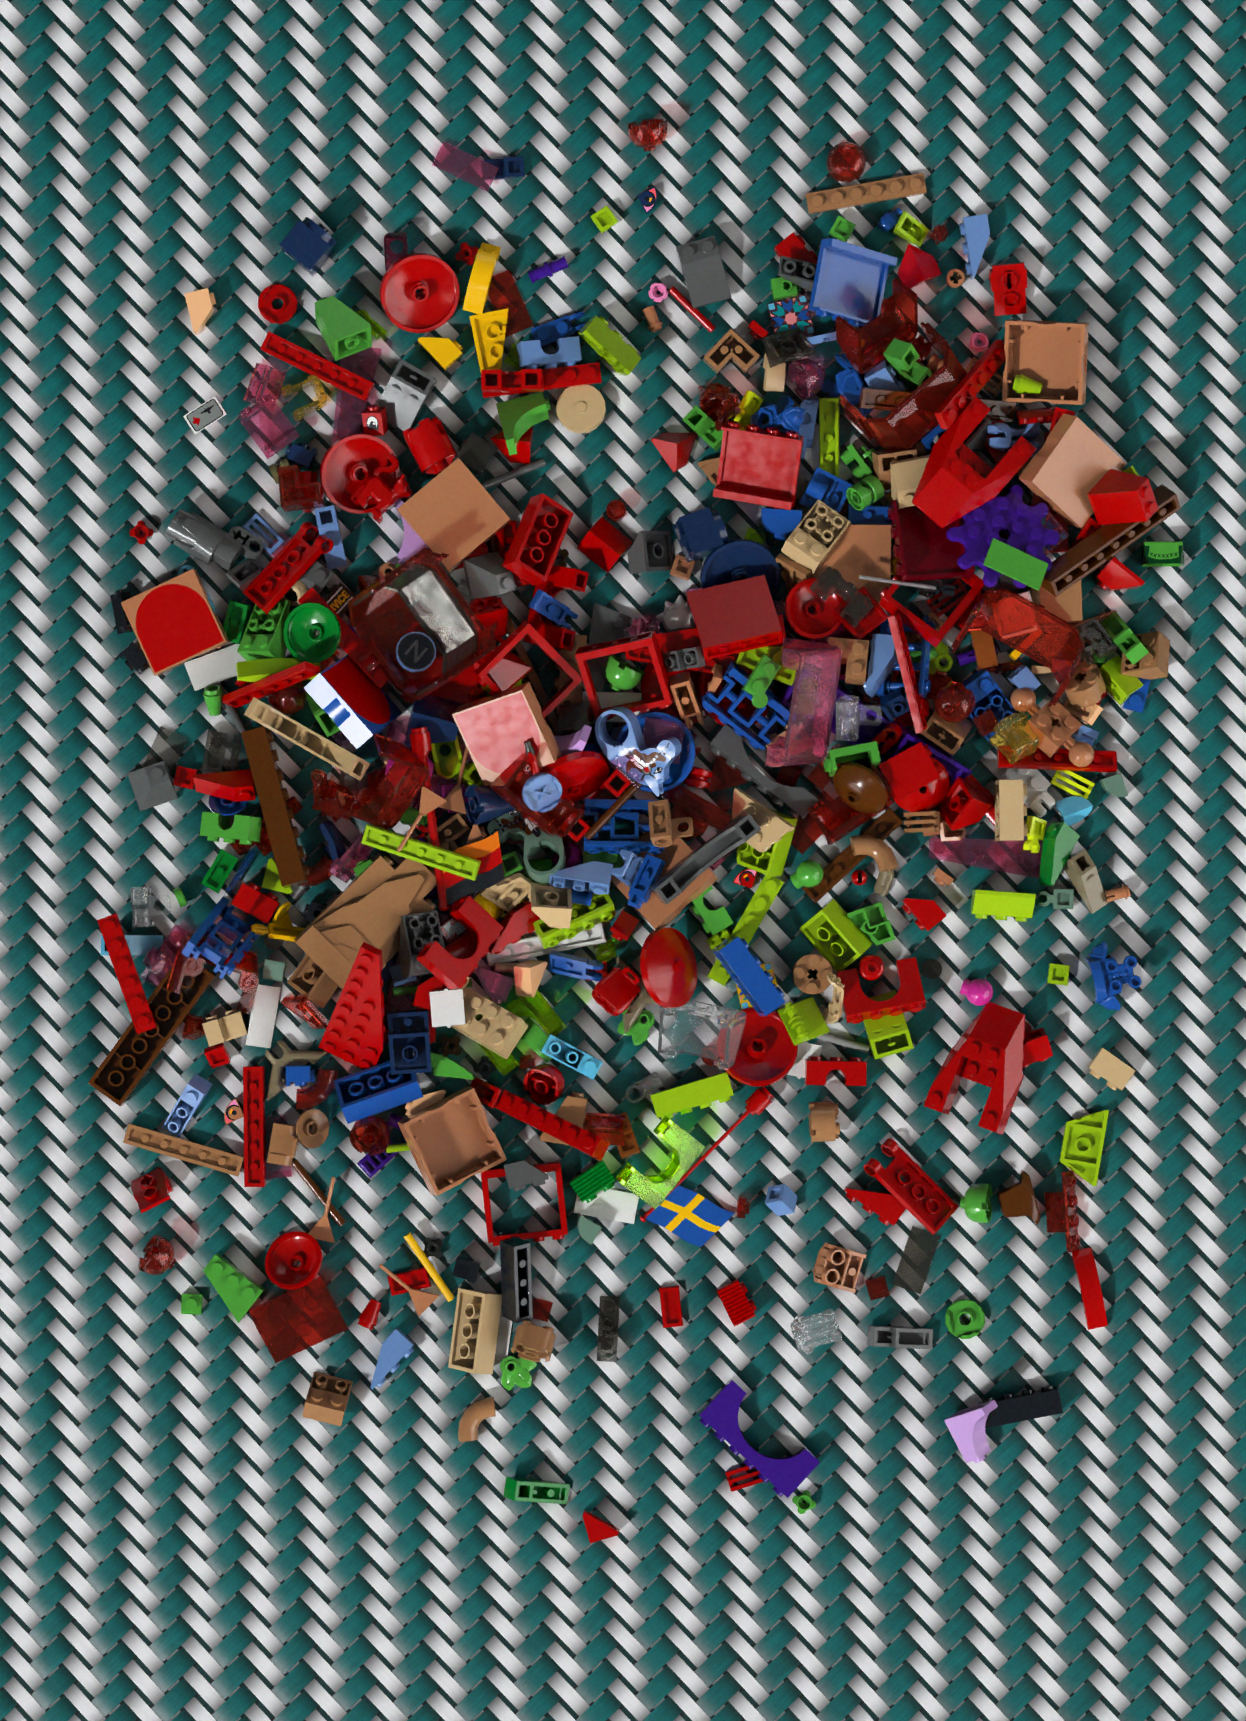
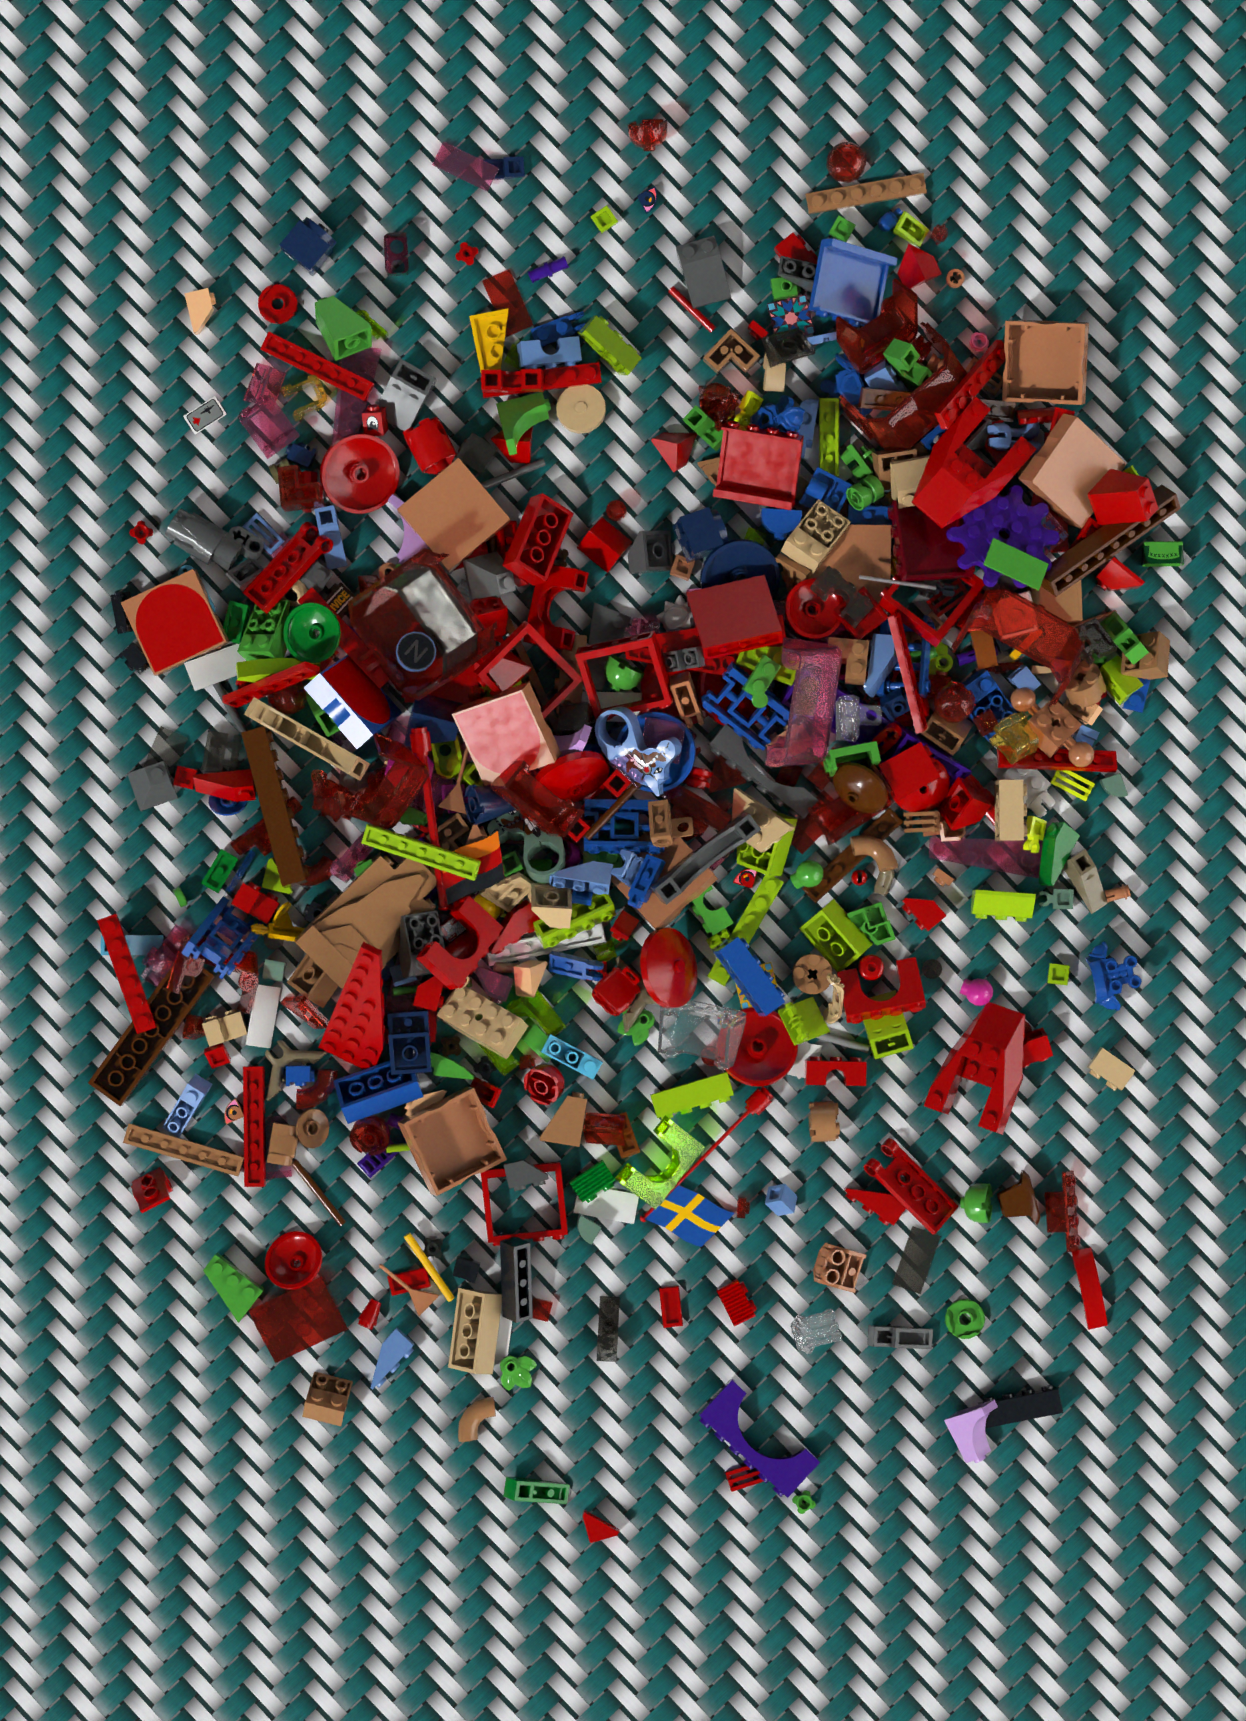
(143, 906): clear piece -> none
(158, 1256): clear red cylinder -> none
(191, 1303): bright green plate -> none
(213, 699): bright green cone -> none
(218, 826): bright green arch -> none
(322, 1228): nougat piece -> none
(336, 845): dark blue slope -> none
(380, 492): red animal -> none
(428, 307): red dish -> none
(428, 802): nougat piece -> none
(442, 350): yellow slope -> none
(447, 1008): white piece -> none
(481, 278): yellow arch -> none
(530, 753): red piece -> none
(533, 1342): medium nougat brick -> none
(542, 792): medium blue tile -> none
(552, 609): blue hinge -> none
(552, 1125): red arch -> none
(645, 1087): clear piece -> none
(652, 319): nougat pin -> none
(658, 287): bright pink plate -> none
(717, 678): nougat tile -> none
(807, 376): clear pink cylinder -> none
(877, 1288): clear red plate -> none
(976, 235): medium blue slope -> none
(1008, 288): red piece -> none
(1026, 385): lime cone -> none
(1073, 809): medium azure brick -> none
(1084, 1145): lime wing -> none

